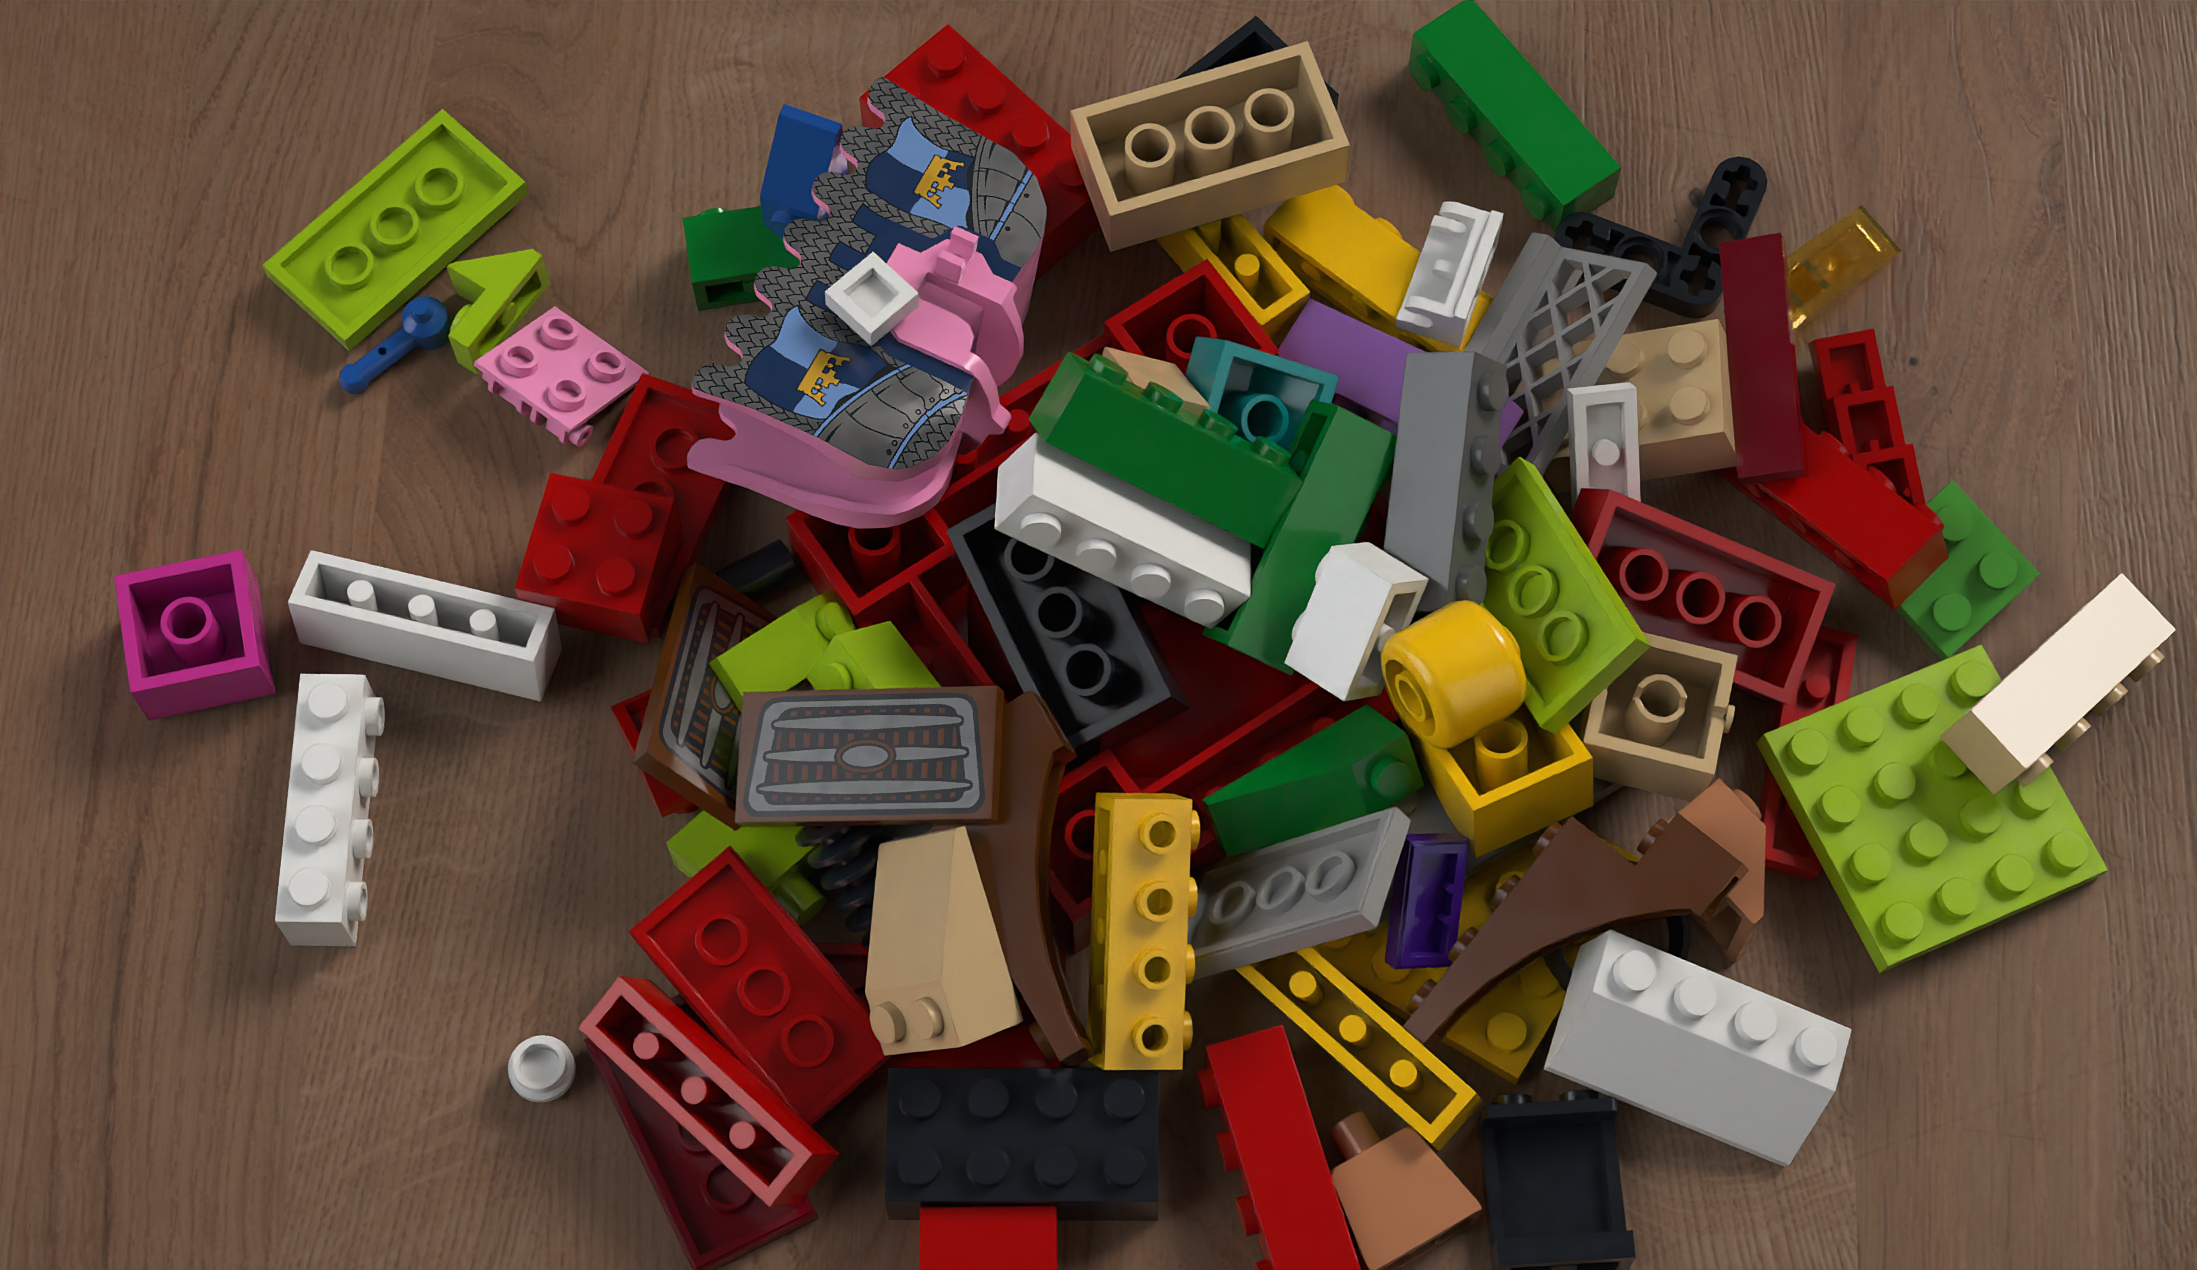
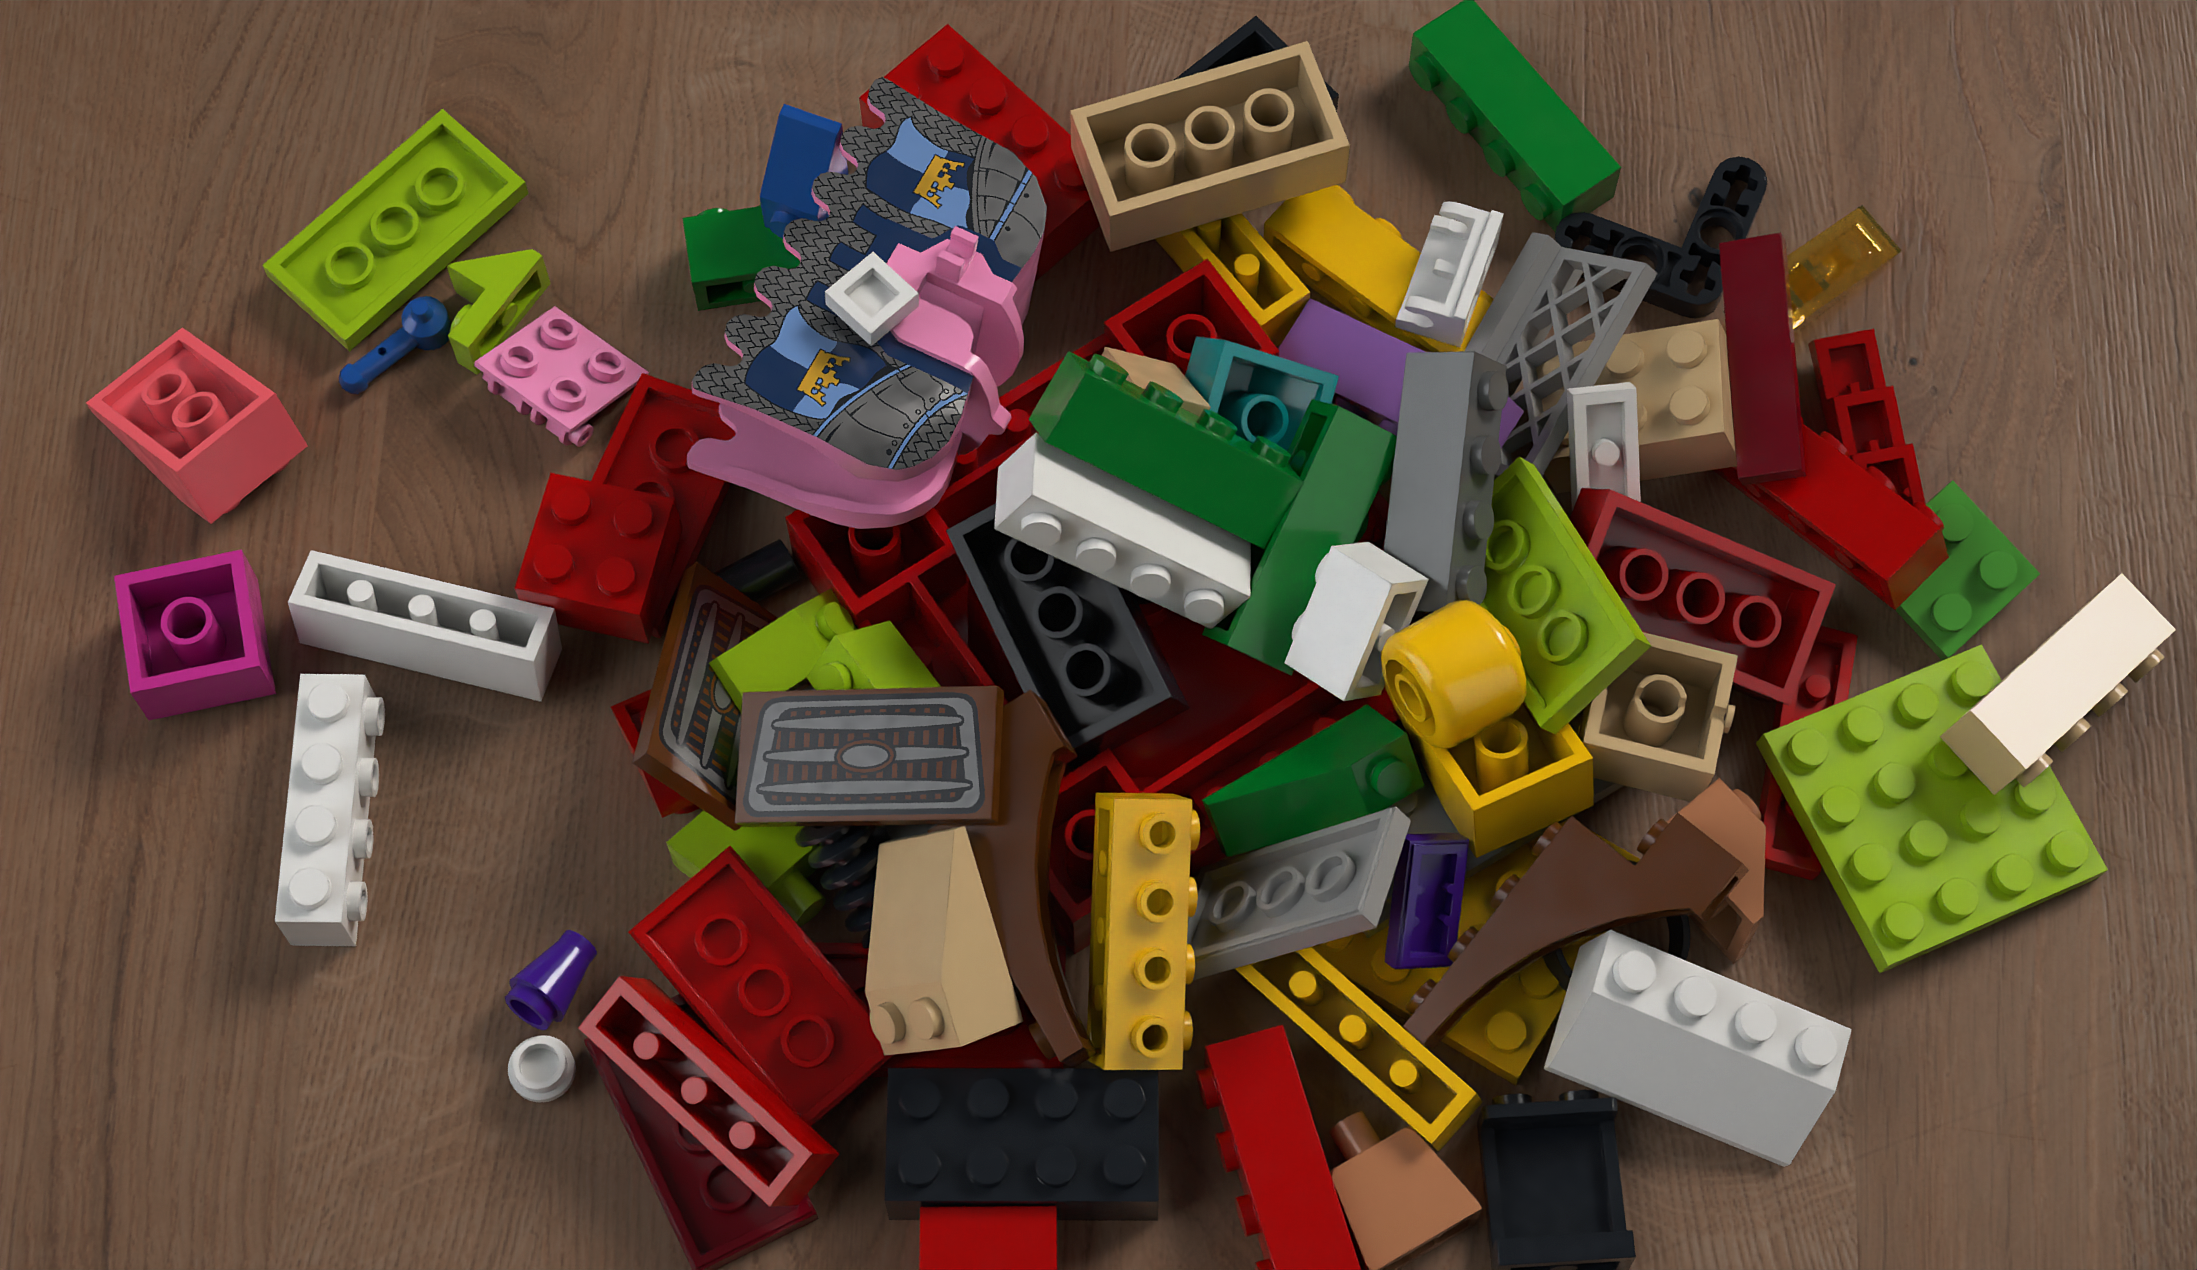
(199, 424): none -> coral slope
(549, 982): none -> dark purple cone

